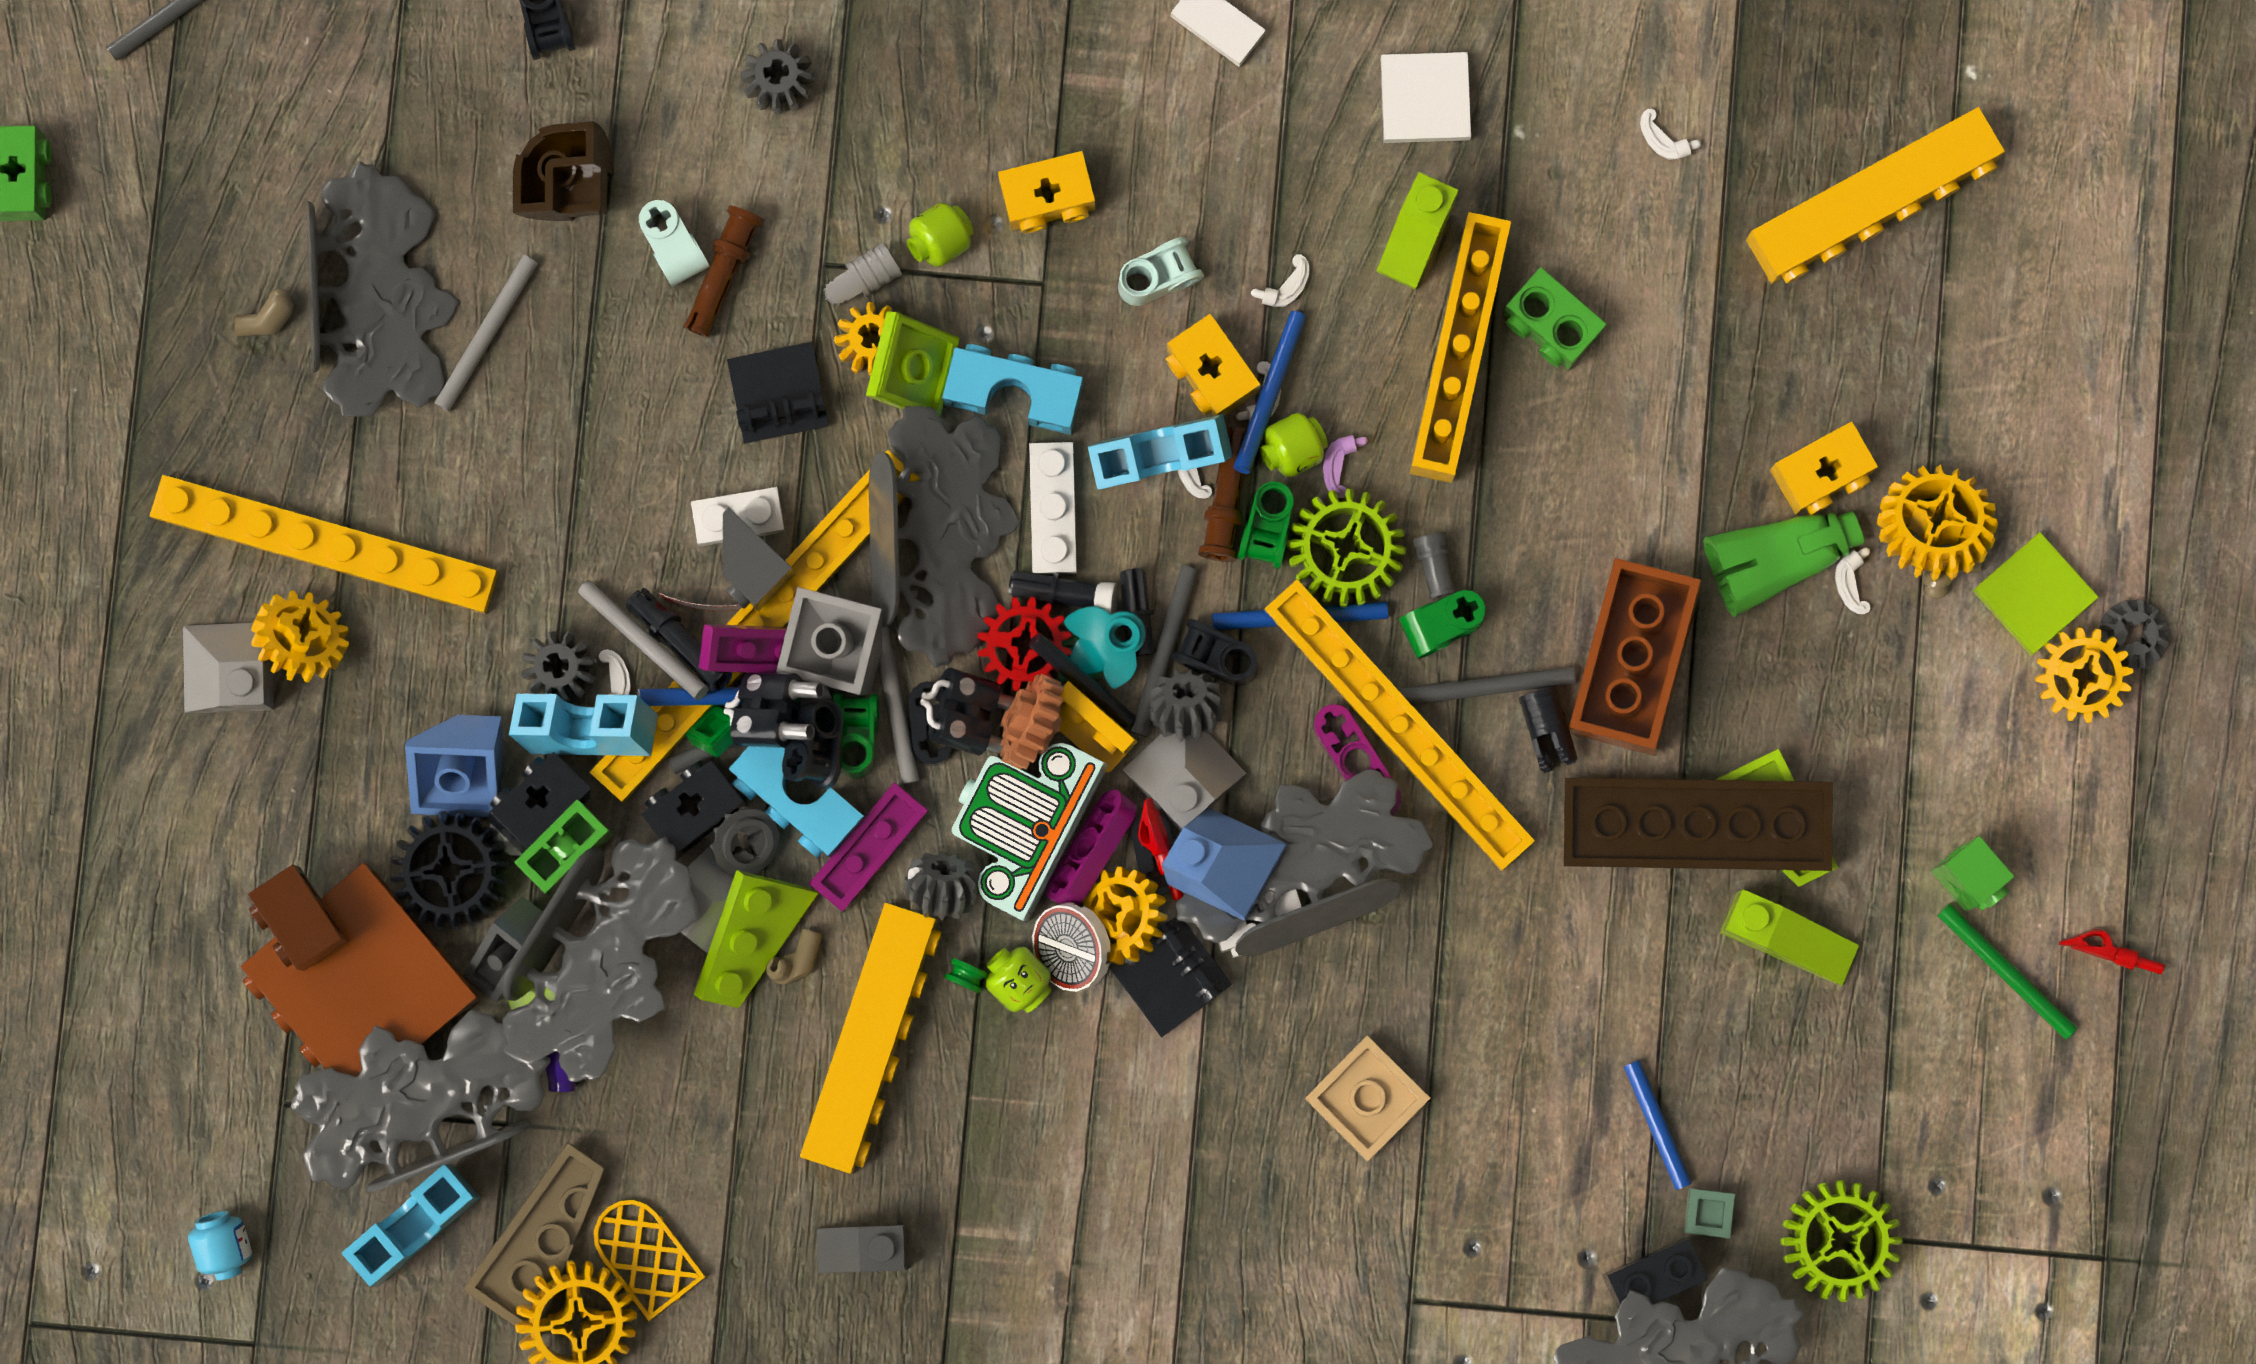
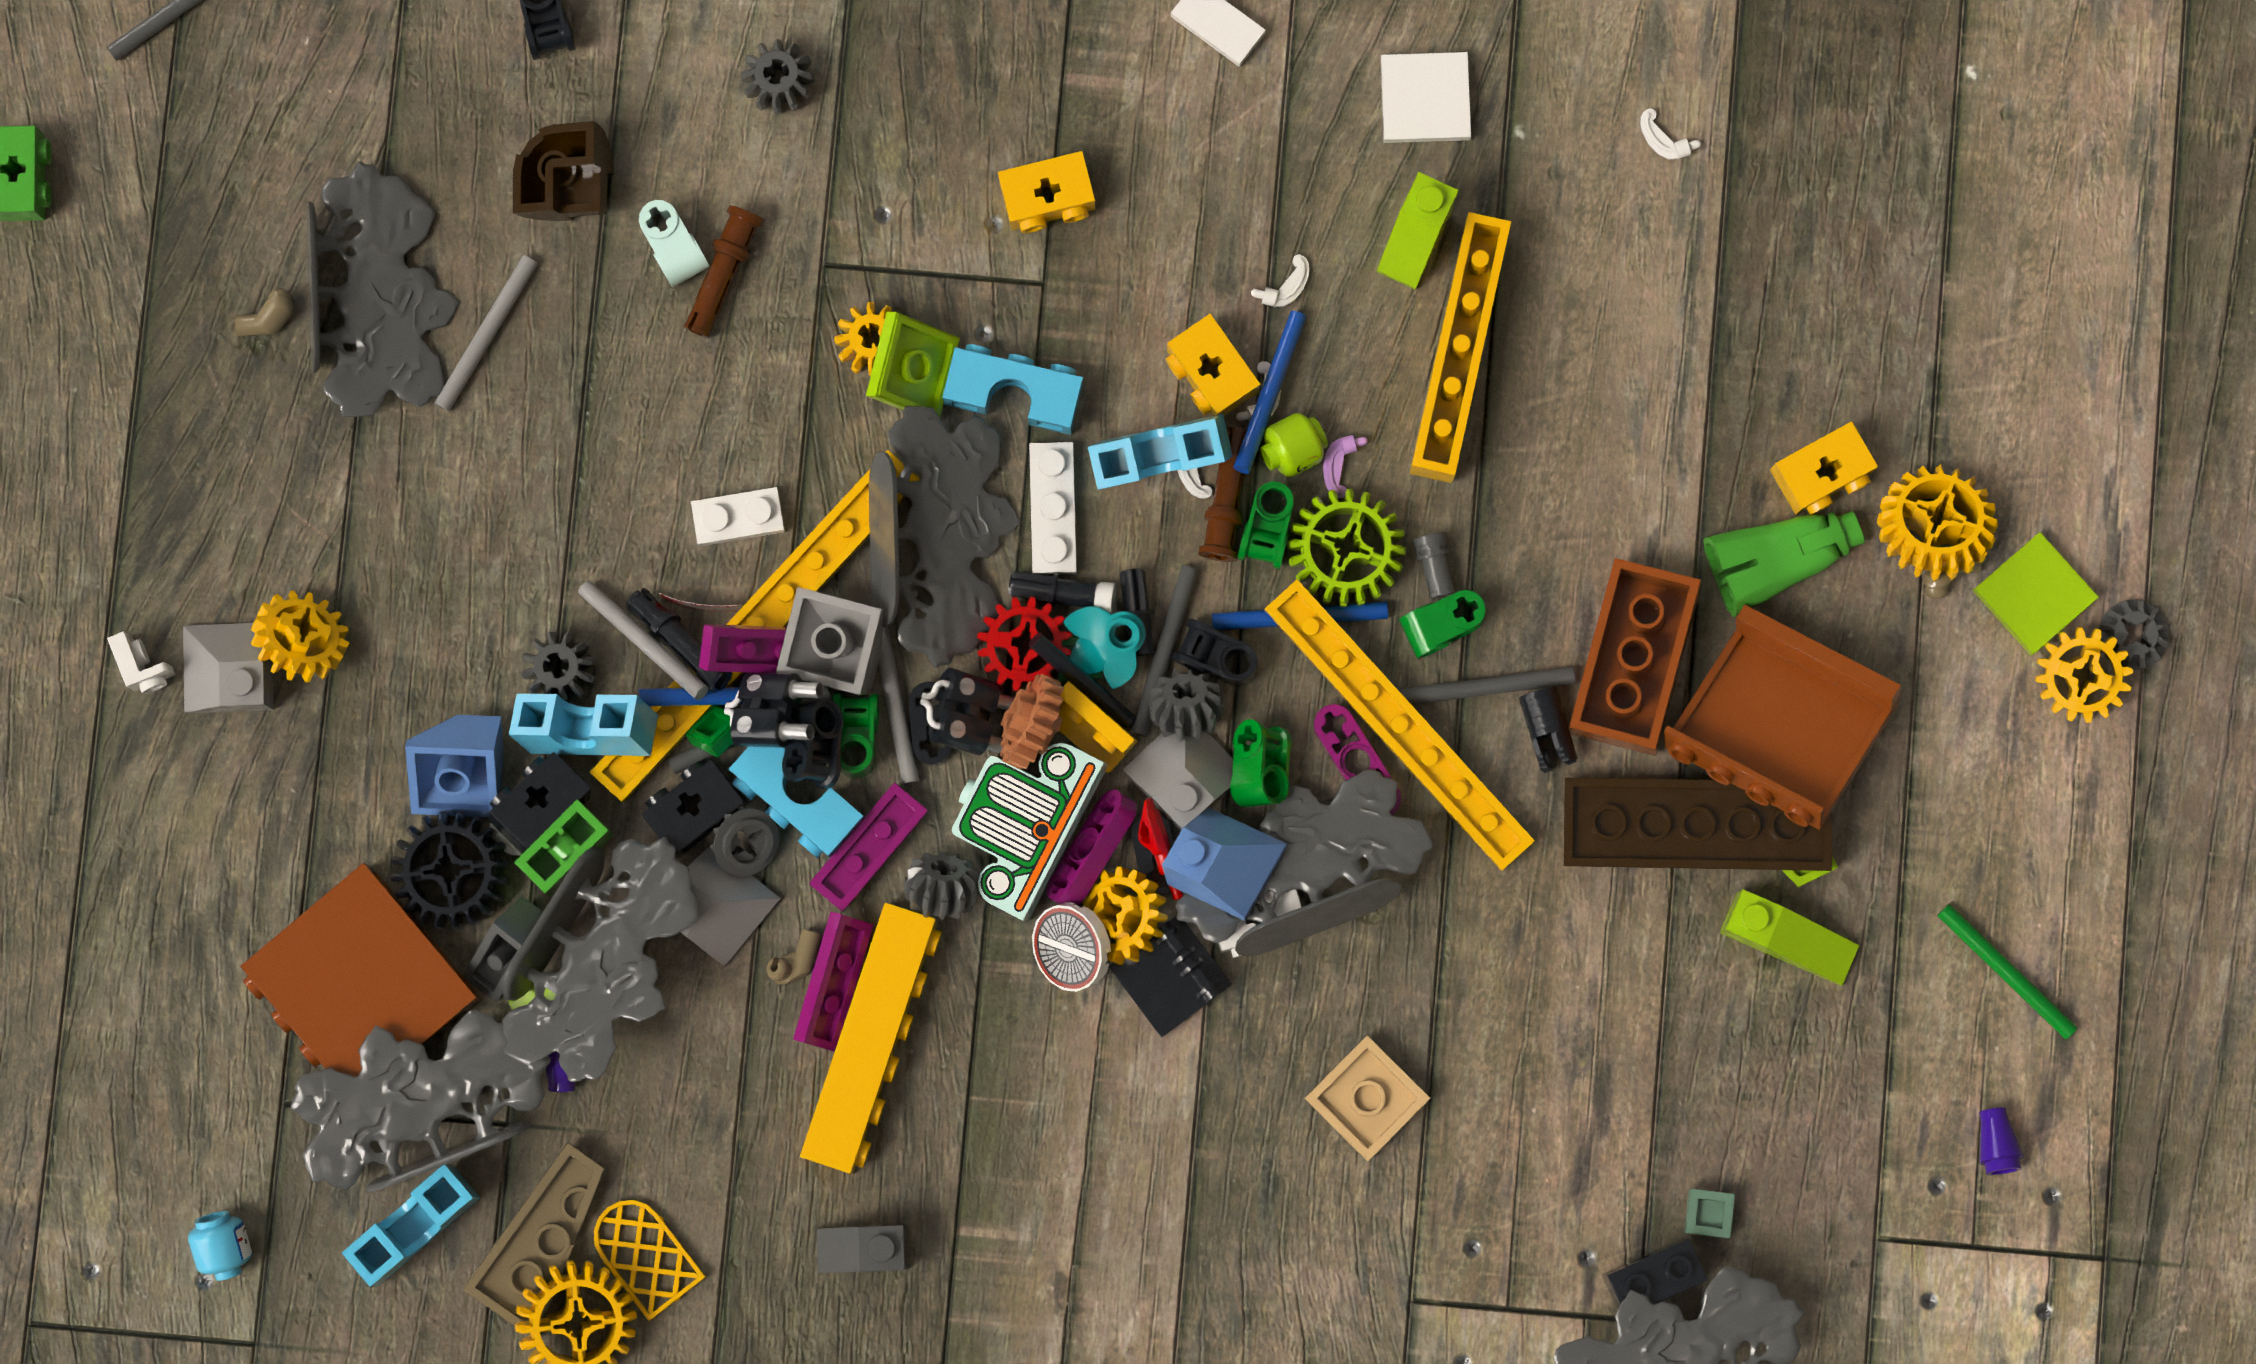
(131, 658): none -> white bracket
(296, 918): reddish brown brick -> none
(324, 544): yellow plate -> none
(618, 672): white piece -> none
(749, 934): lime wing -> none
(750, 564): dark grey slope -> none
(778, 392): black hinge -> none
(833, 981): none -> magenta plate
(863, 275): light grey hinge -> none
(939, 234): lime head -> none
(966, 975): green bush -> none
(1018, 979): lime head -> none
(1162, 272): light aqua piece -> none
(1260, 768): none -> green piece
(1562, 311): bright green brick -> none
(1657, 1125): blue bar -> none
(1783, 719): none -> dark orange panel
(1846, 581): white piece -> none
(1855, 1258): lime gear -> none
(1875, 196): yellow brick -> none
(1974, 875): bright green brick -> none
(1998, 1143): none -> dark purple cone
(2118, 955): red hand -> none

